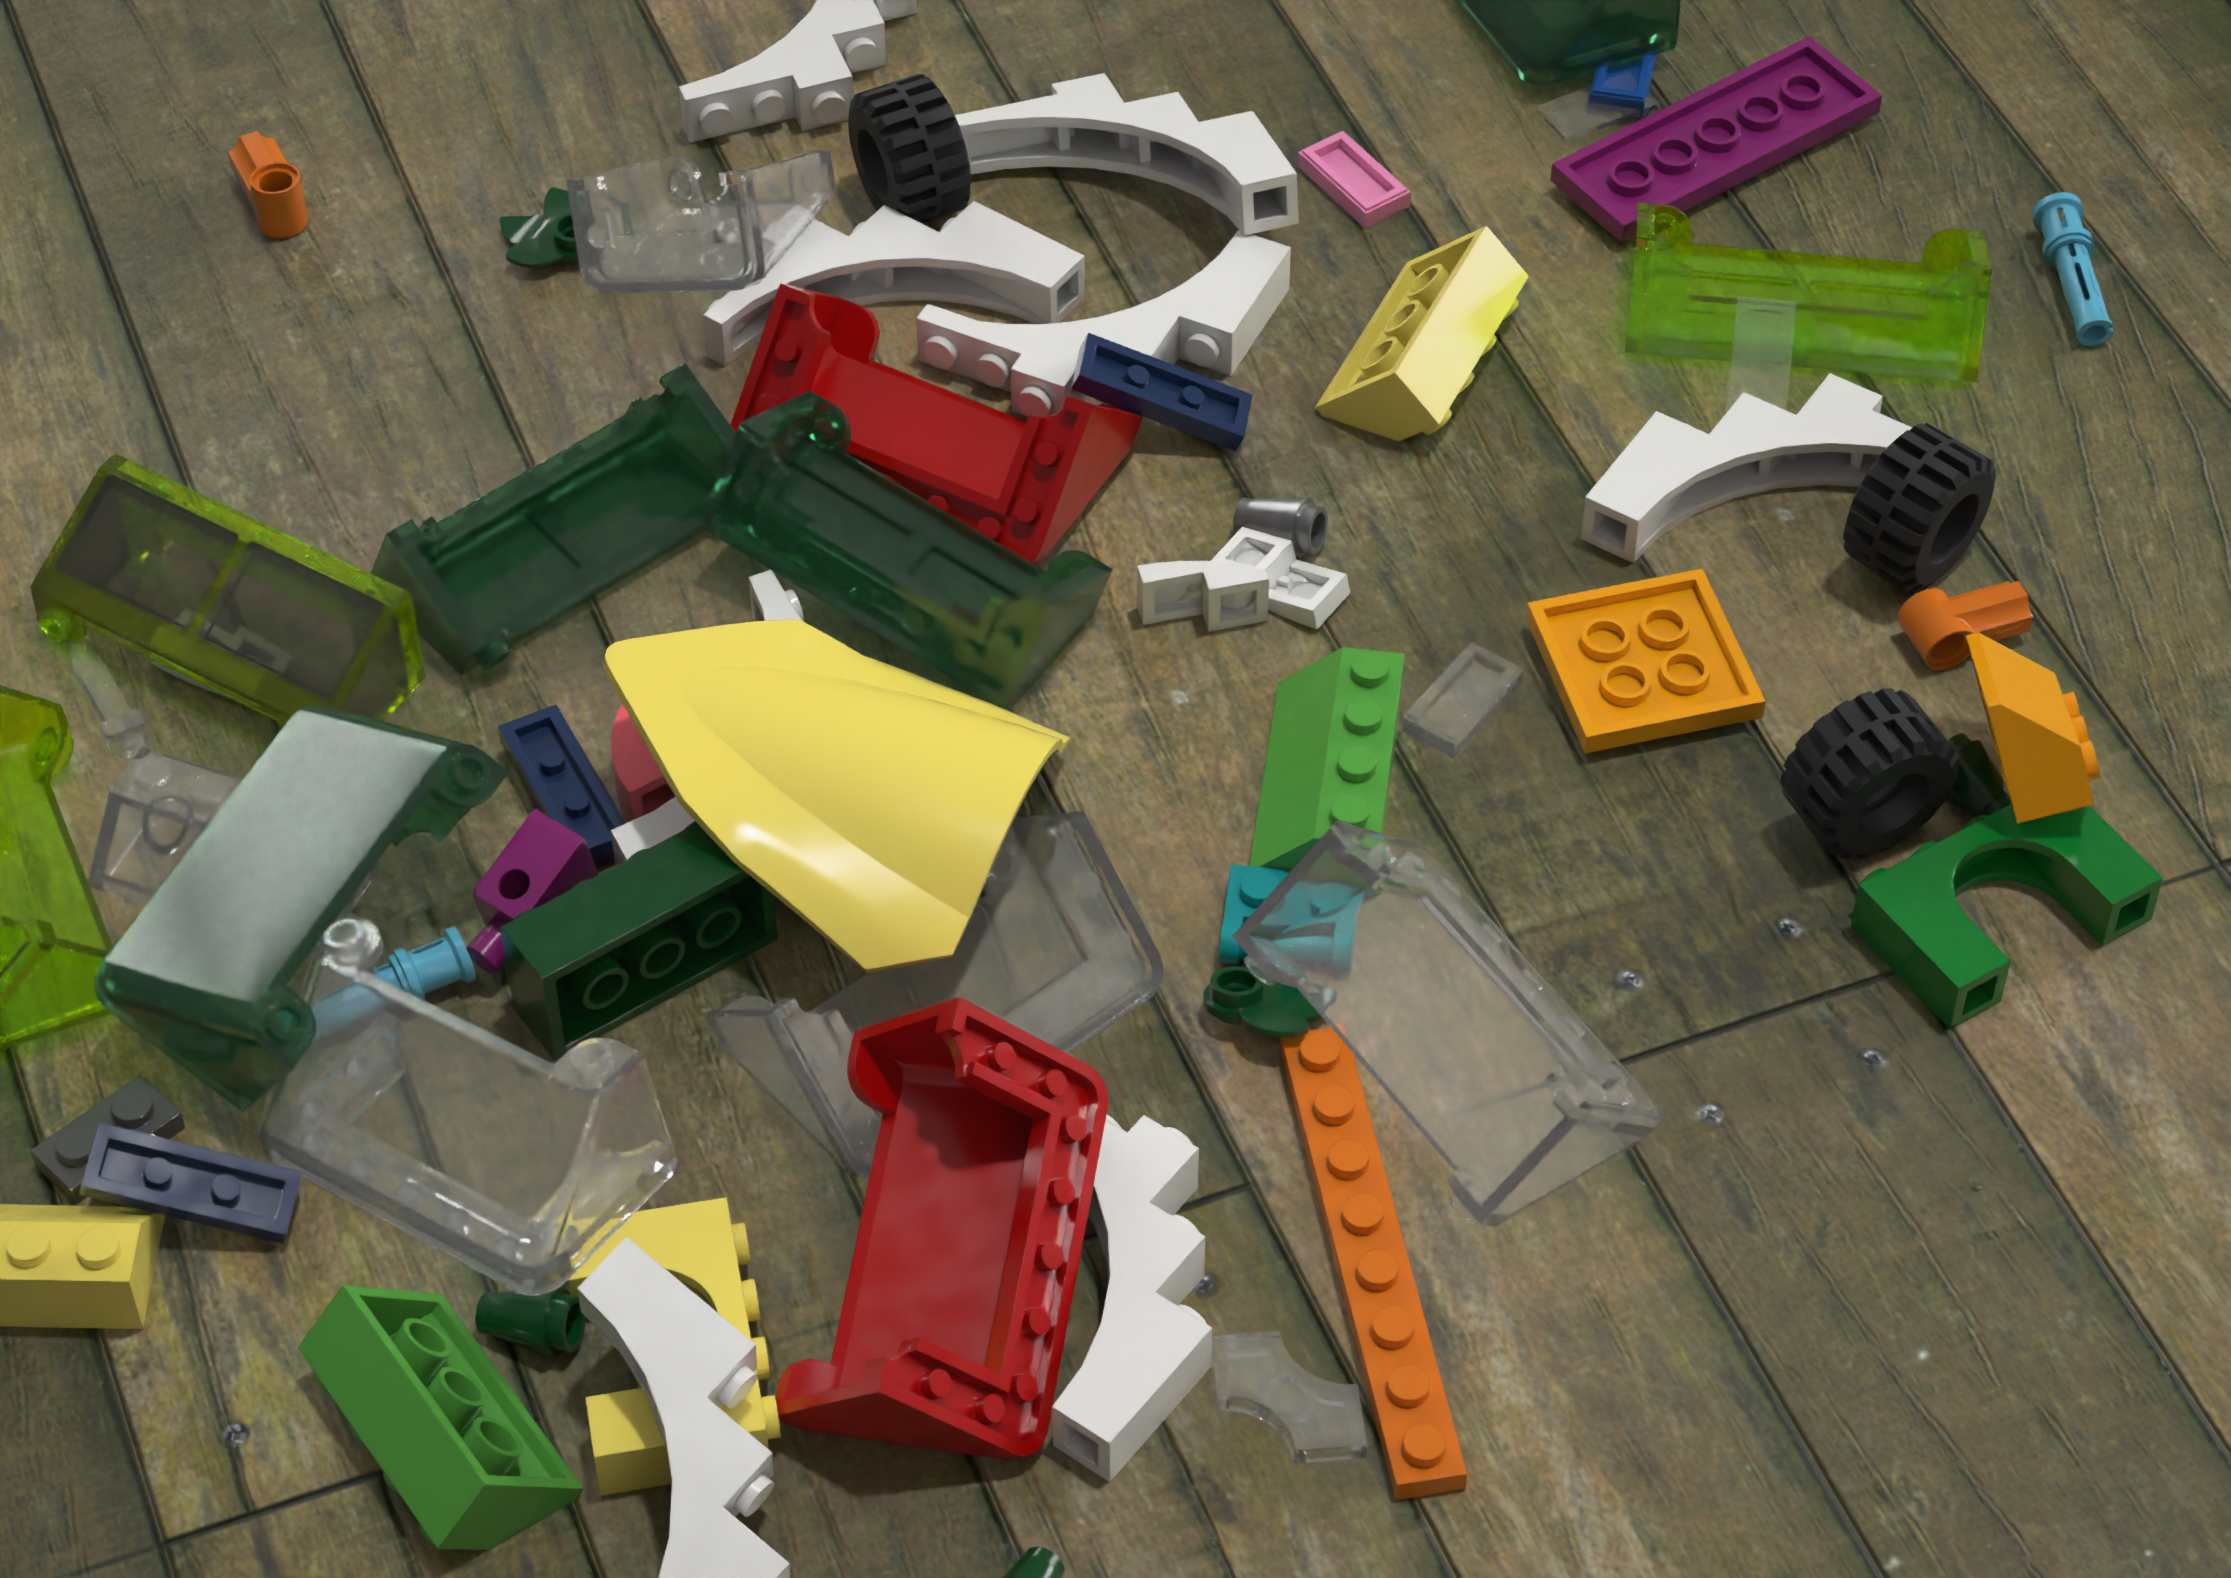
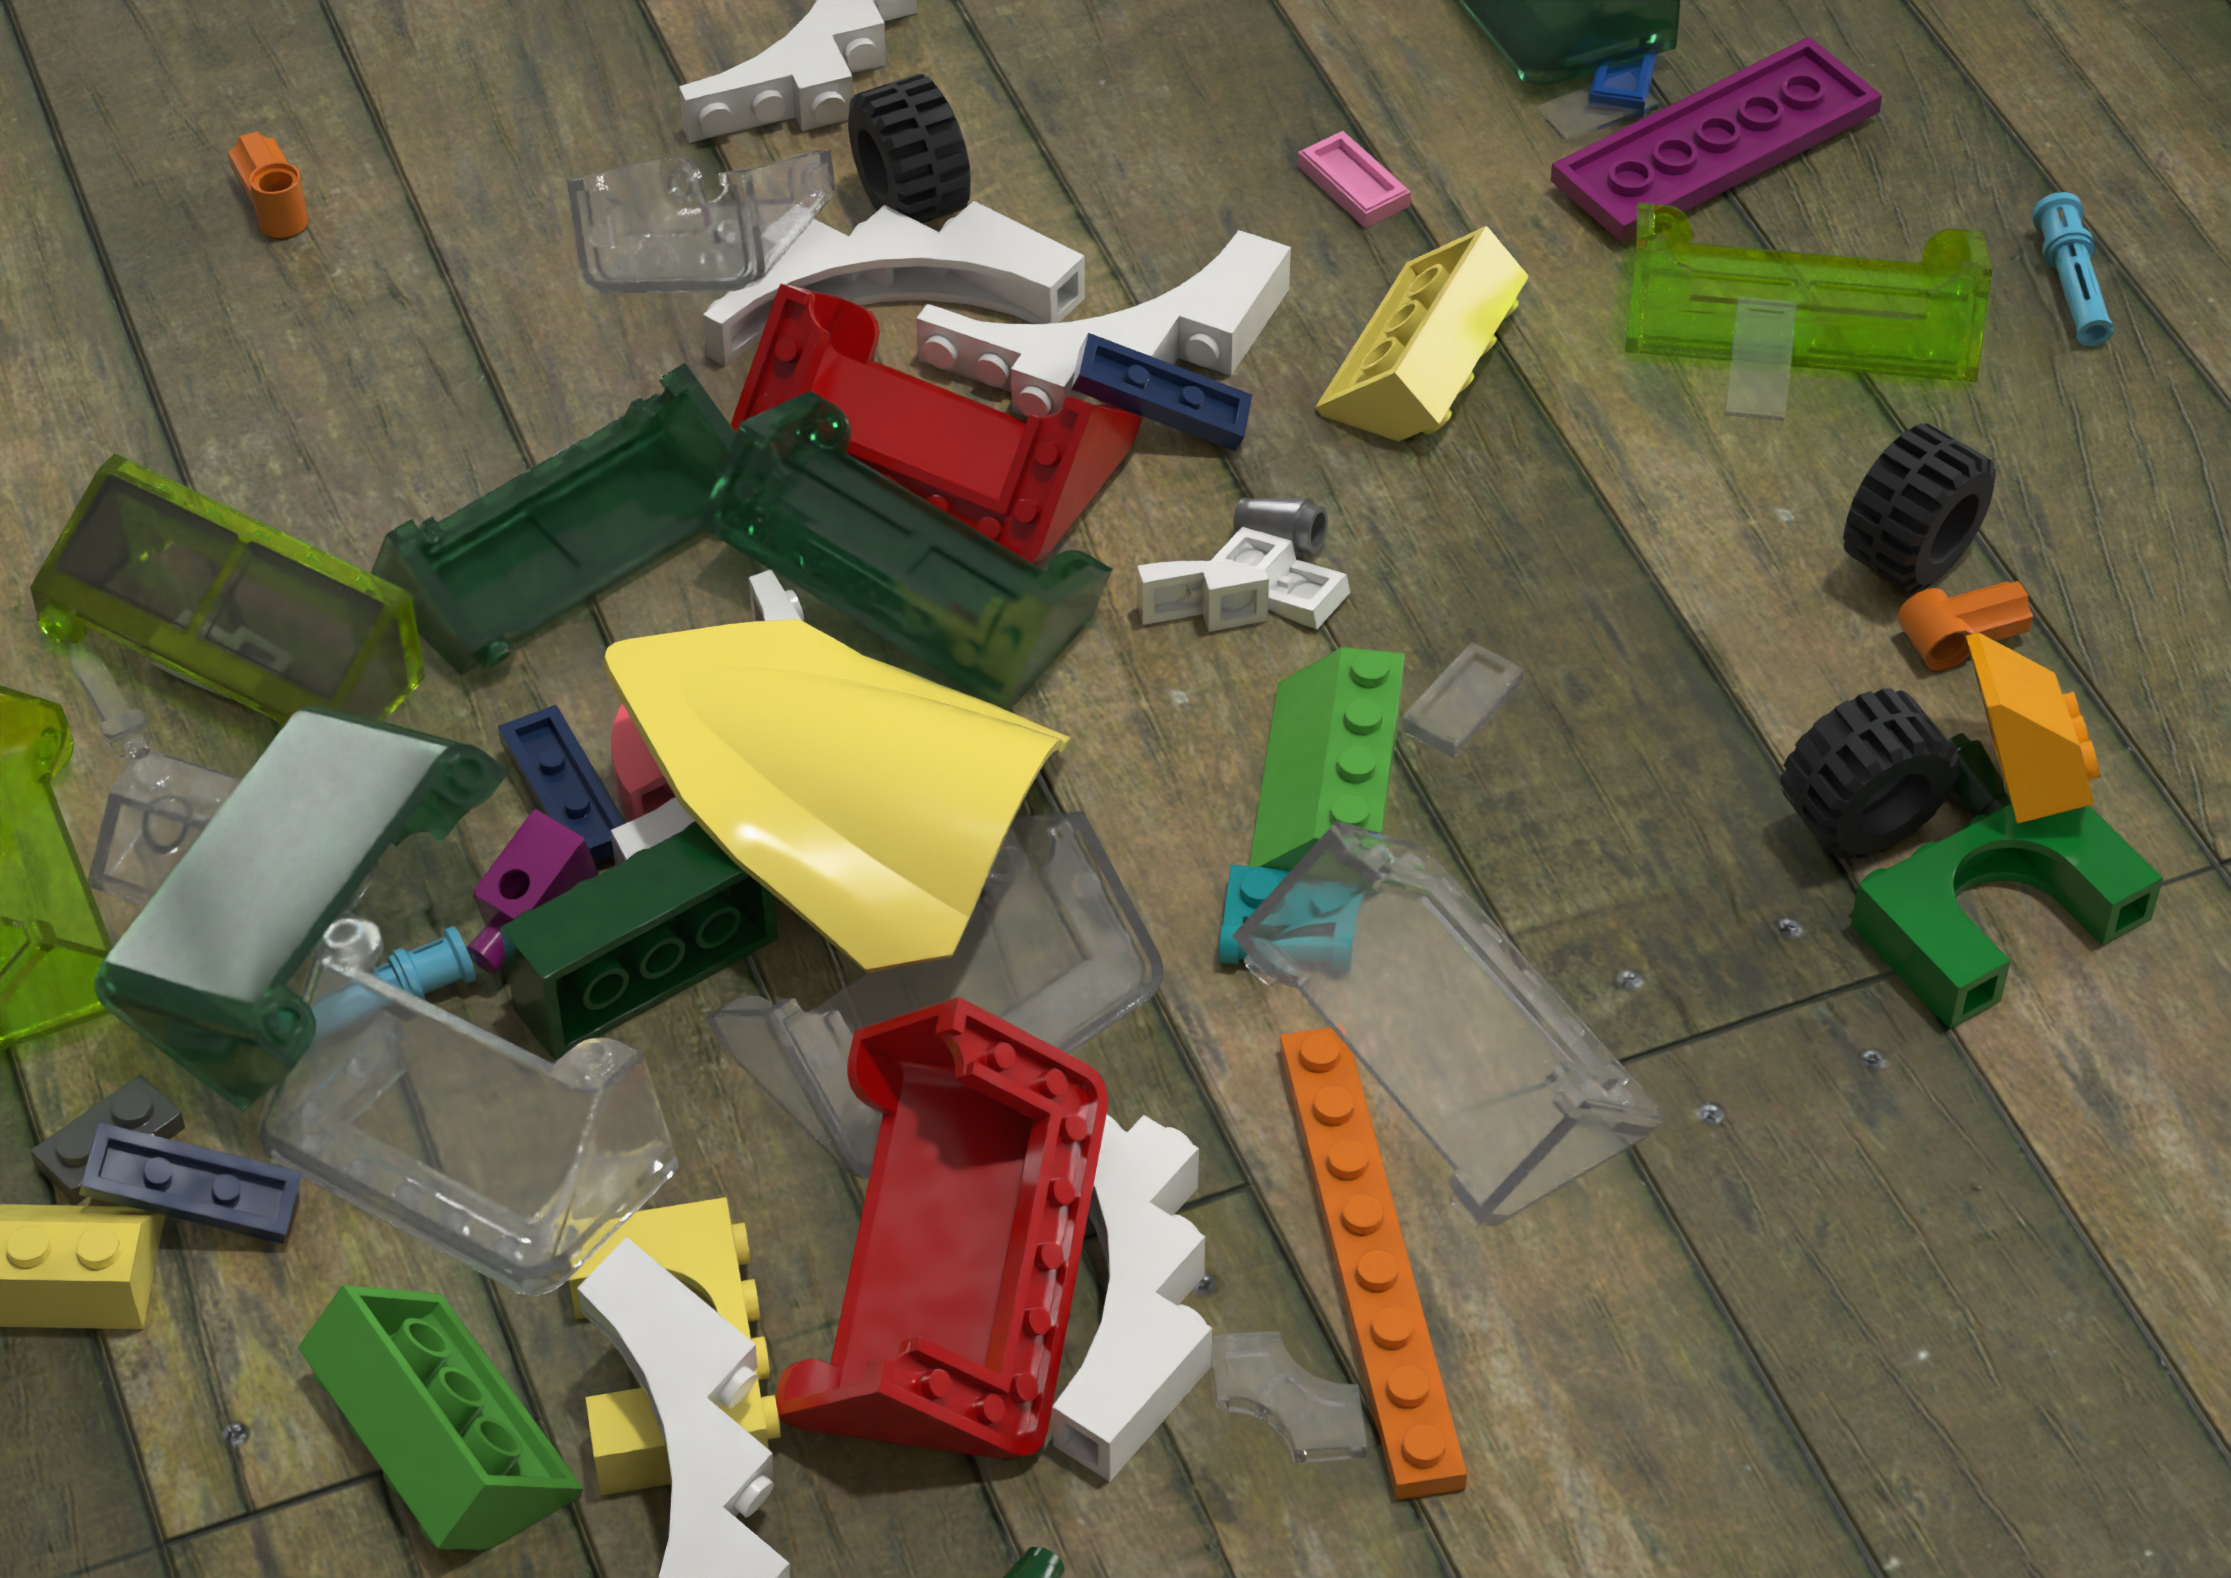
(536, 1322): dark green cone -> none
(543, 237): dark green plate -> none
(1089, 126): white arch -> none
(1242, 998): dark green plate -> none
(1644, 660): light orange plate -> none
(1753, 449): white arch -> none

